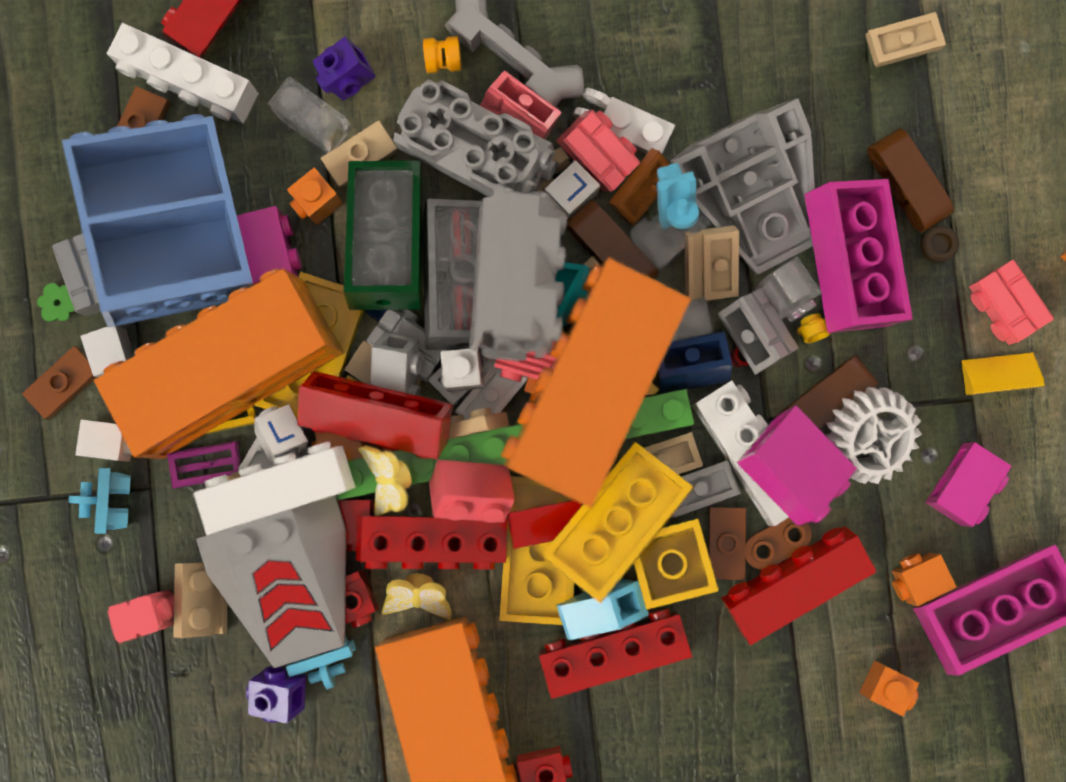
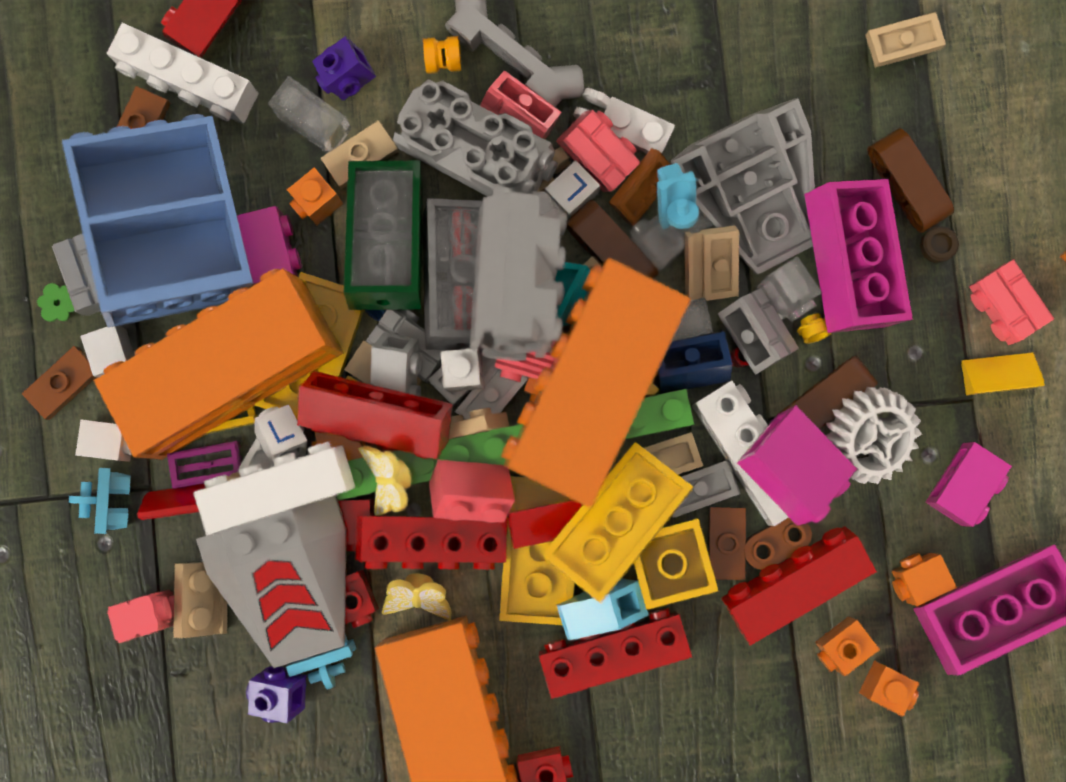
(169, 502): none -> red slope
(845, 646): none -> orange brick

